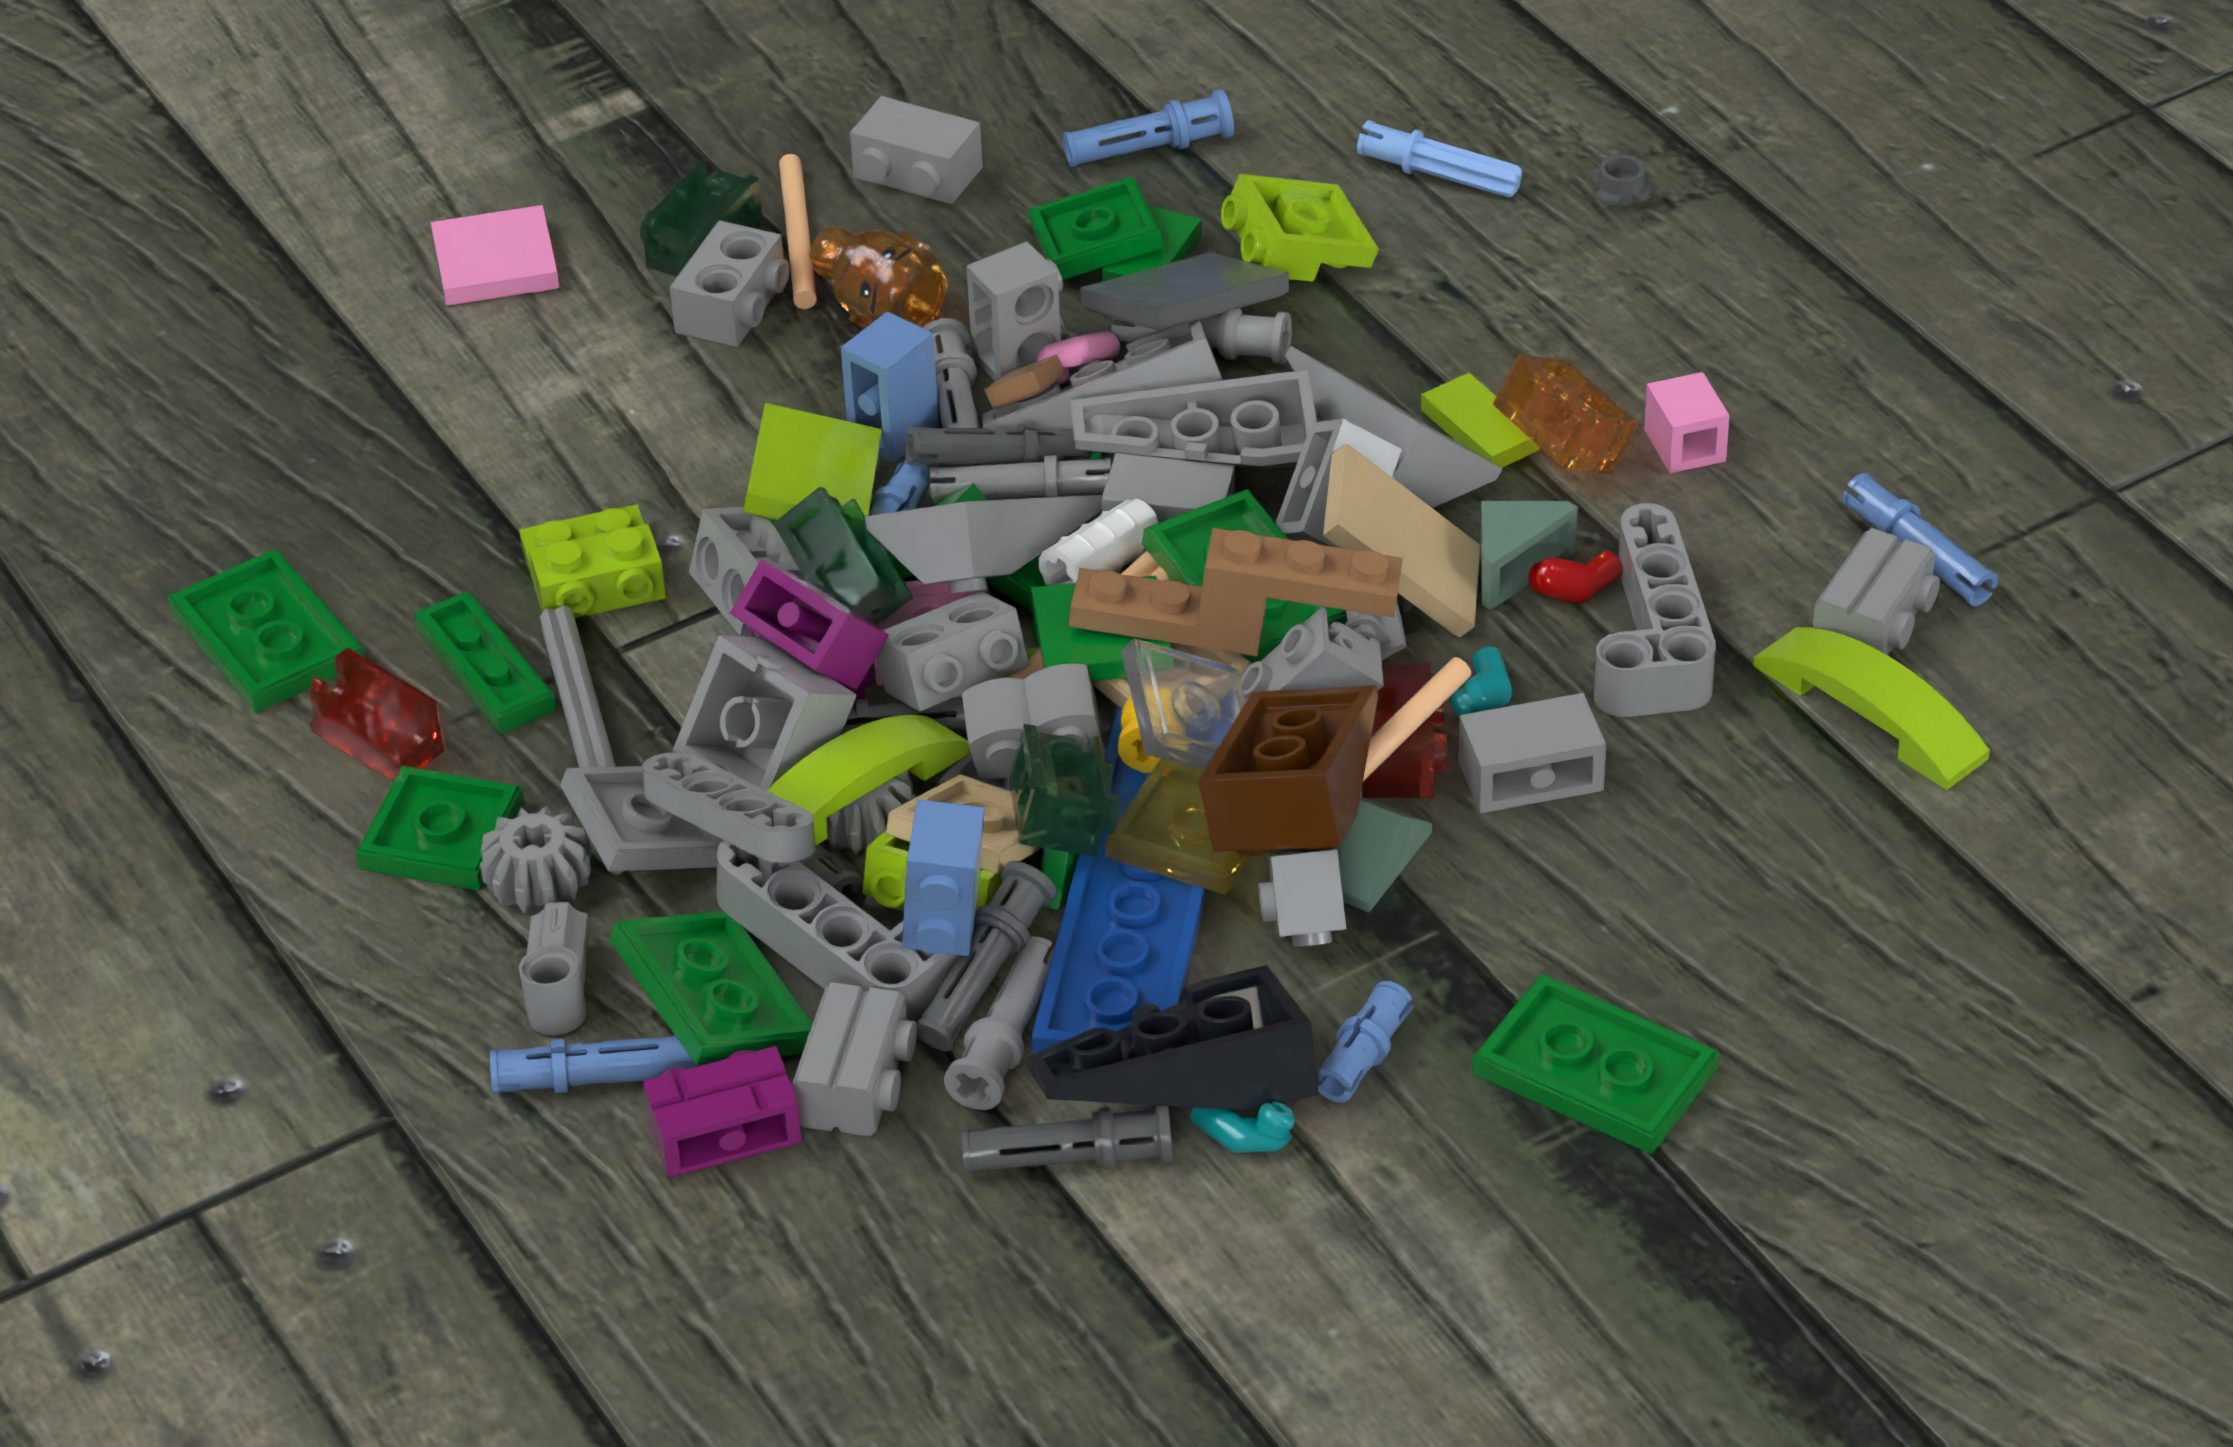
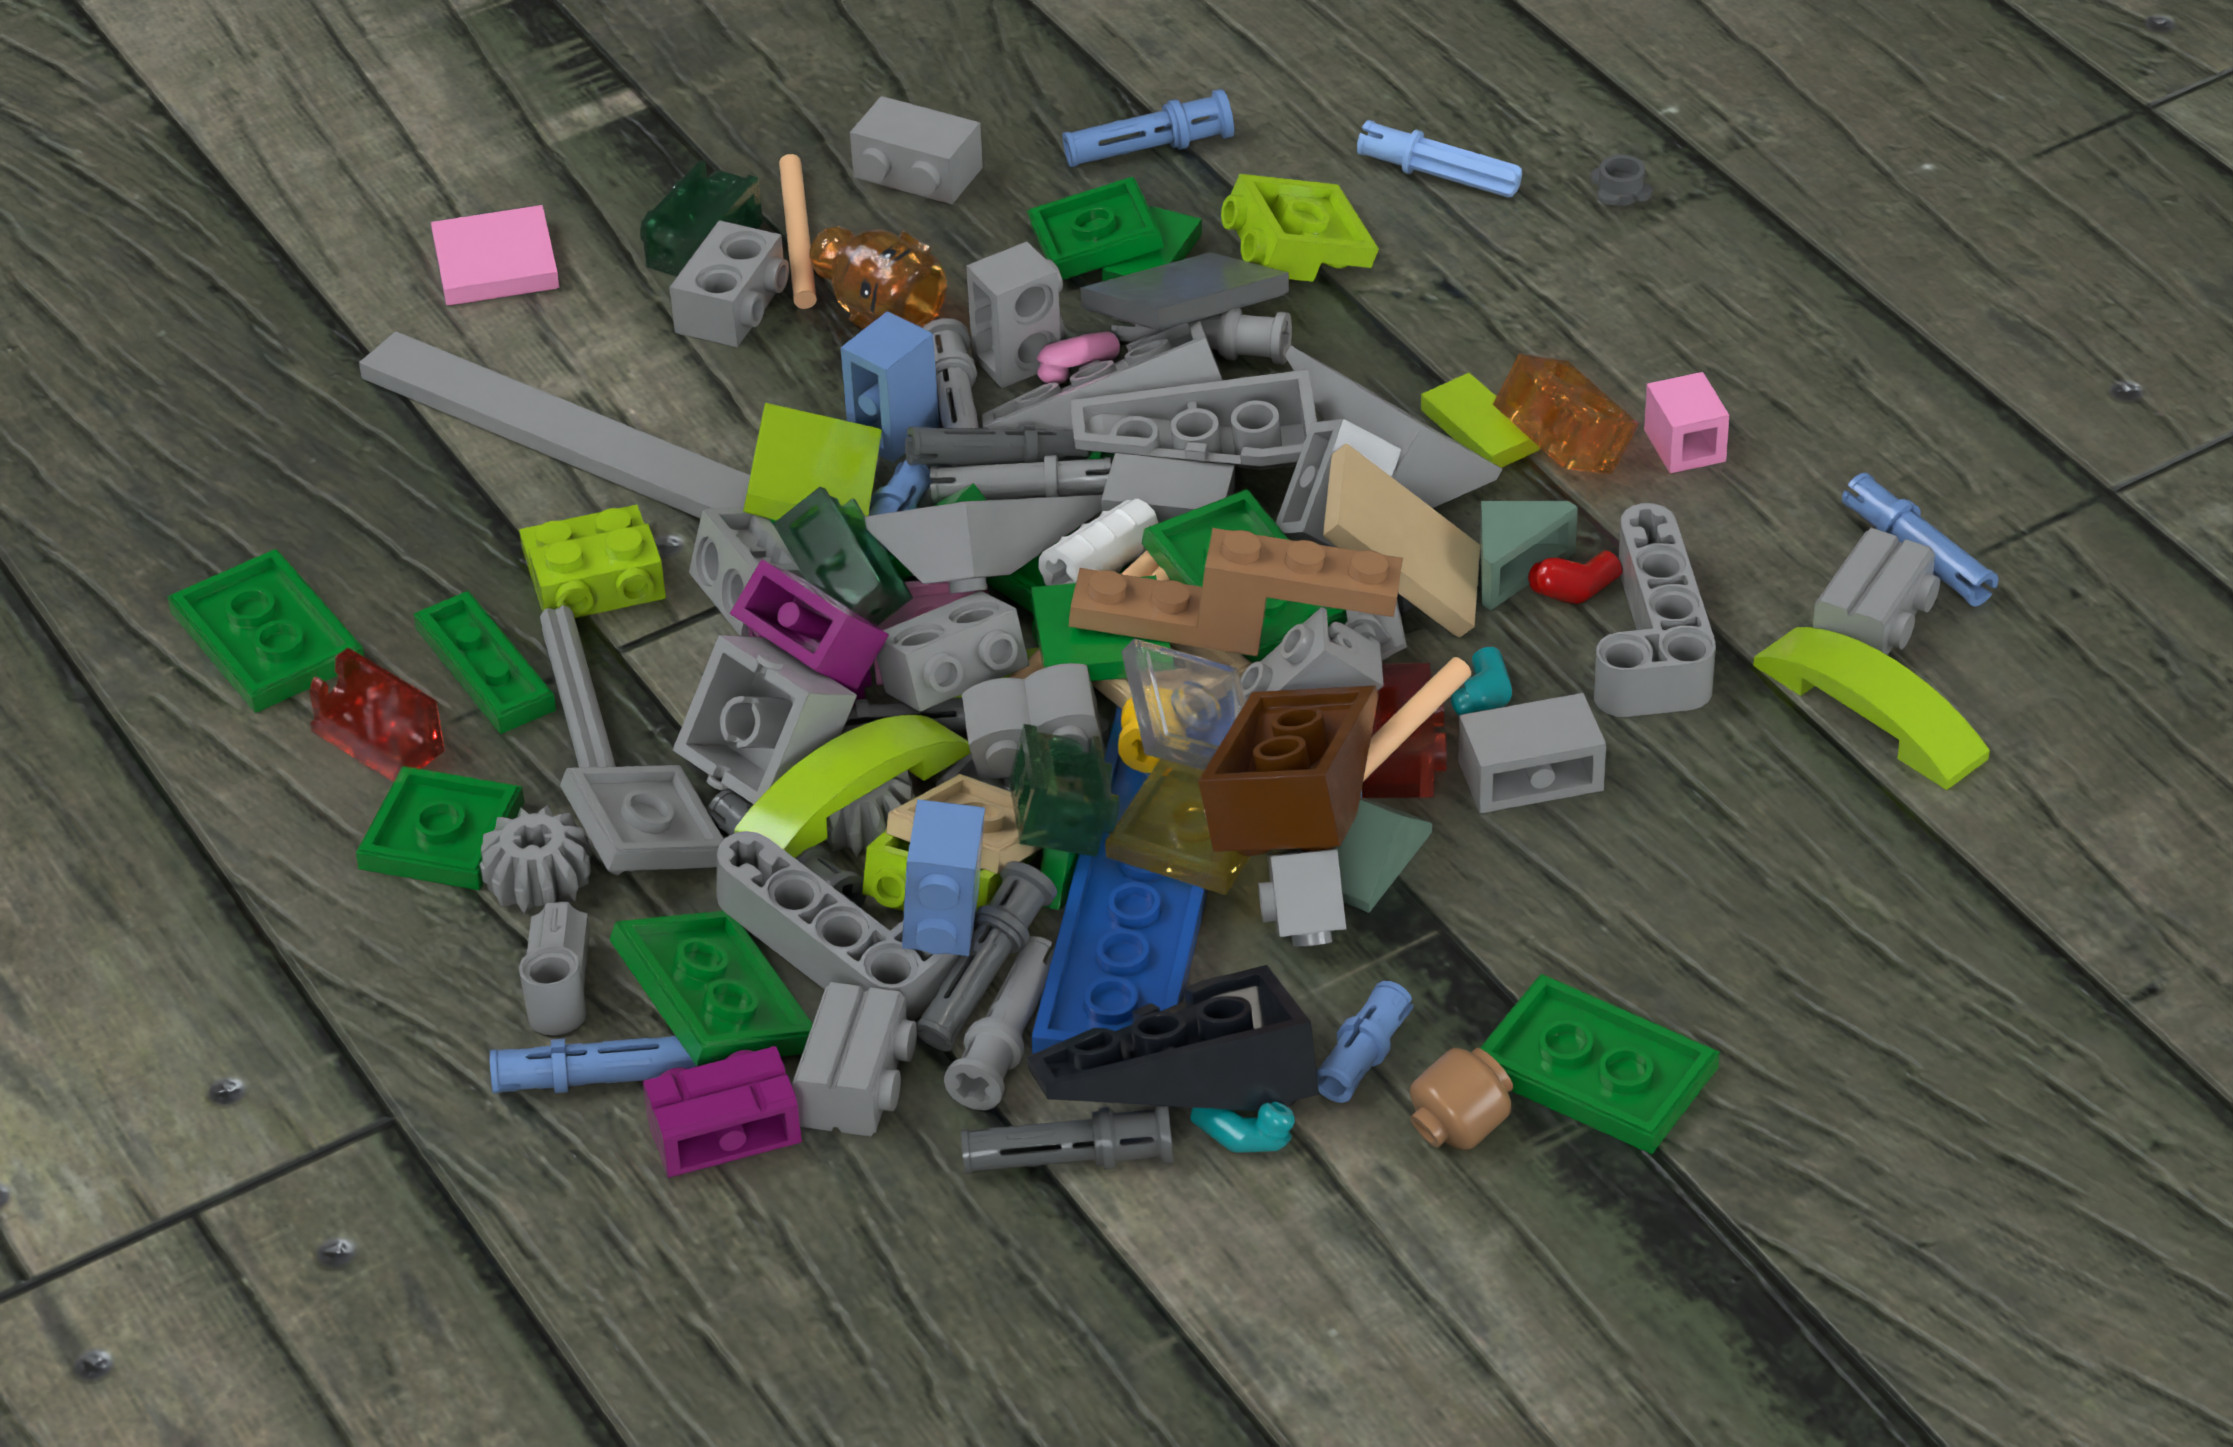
(554, 426): none -> light grey tile
(729, 807): light grey beam -> none
(1024, 382): medium nougat tile -> none
(1460, 1098): none -> medium nougat head

